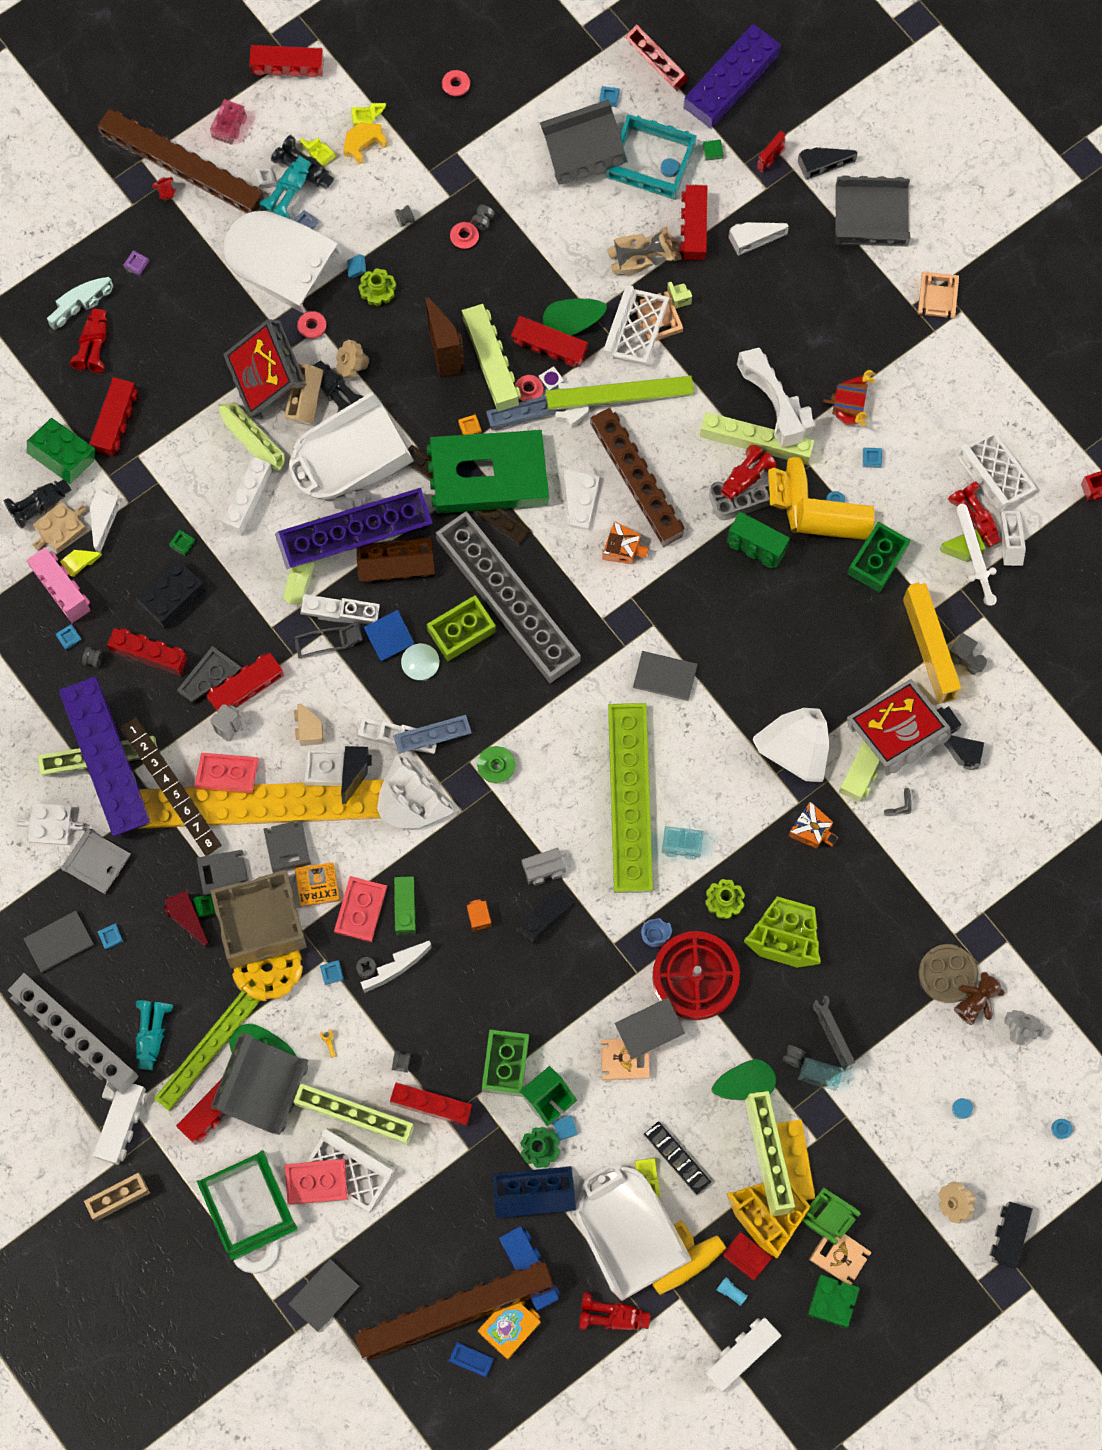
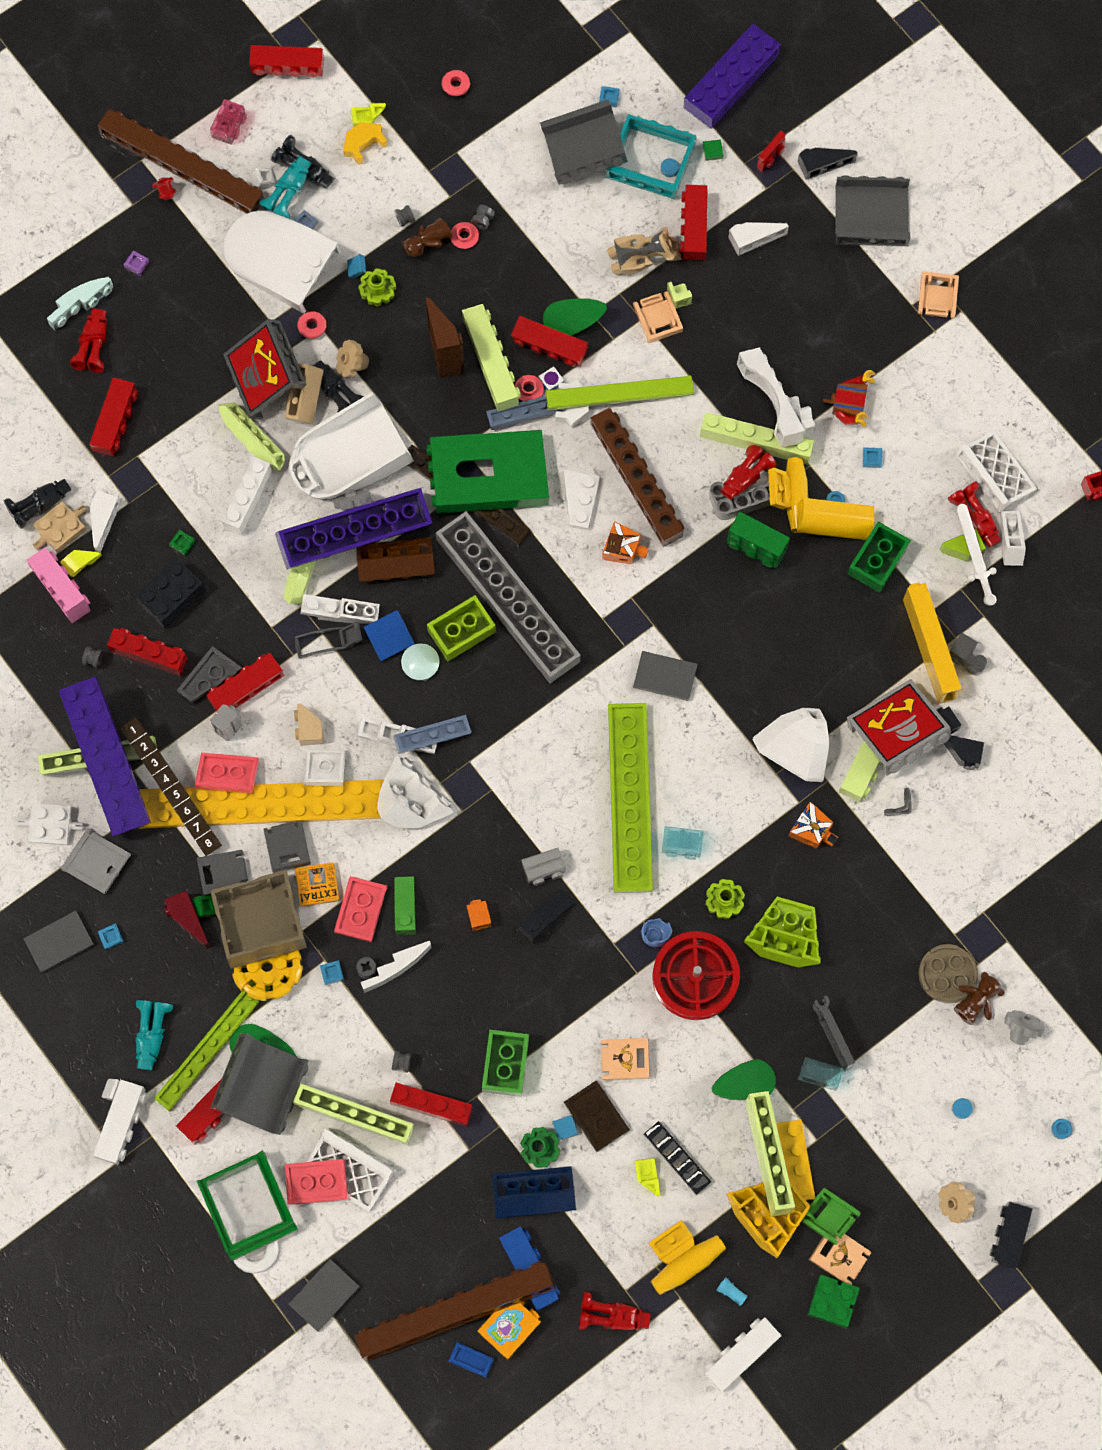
(25, 987): light grey brick -> none
(60, 450): green brick -> none
(68, 637): dark azure tile -> none
(117, 1197): tan brick -> none
(318, 150): neon yellow slope -> none
(328, 1040): yellow hand -> none
(354, 770): black slope -> none
(427, 237): none -> reddish brown piece
(469, 425): light orange tile -> none
(492, 756): bright green dish -> none
(542, 1090): green piece -> none
(596, 1116): none -> dark brown tile
(620, 325): white fence -> none
(628, 1230): white windscreen -> none
(649, 1028): dark grey tile -> none
(656, 58): brick -> none
(747, 1256): red plate -> none
(794, 1056): dark grey wheel -> none

